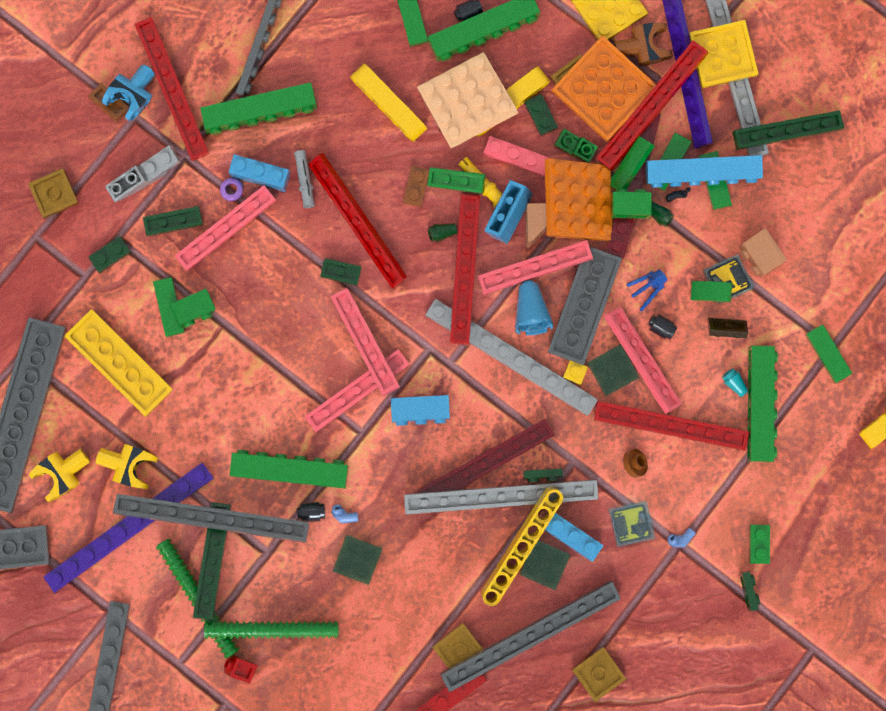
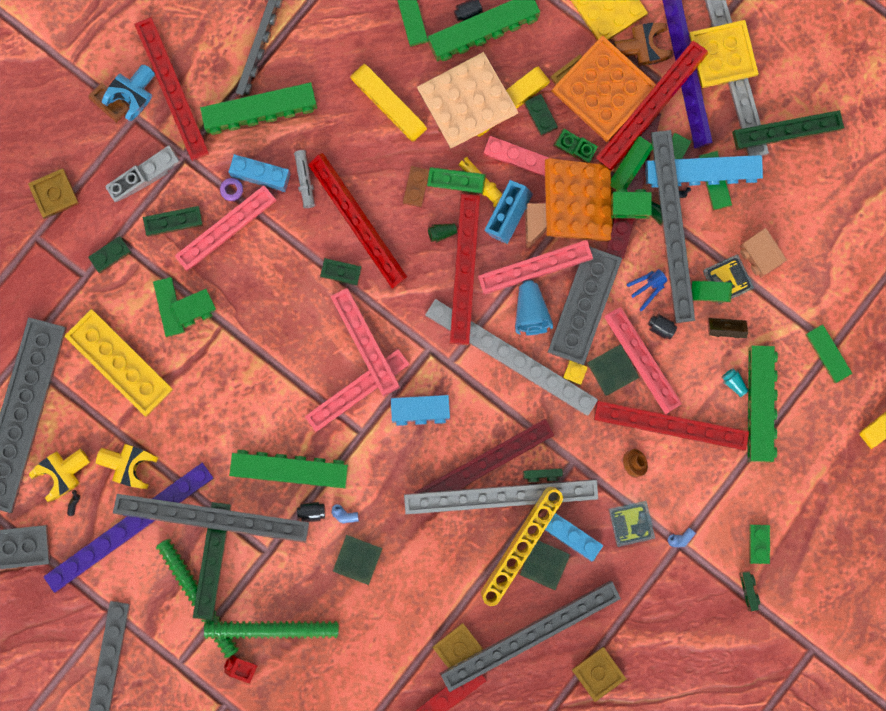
(72, 504): none -> black piece
(673, 226): none -> dark grey plate

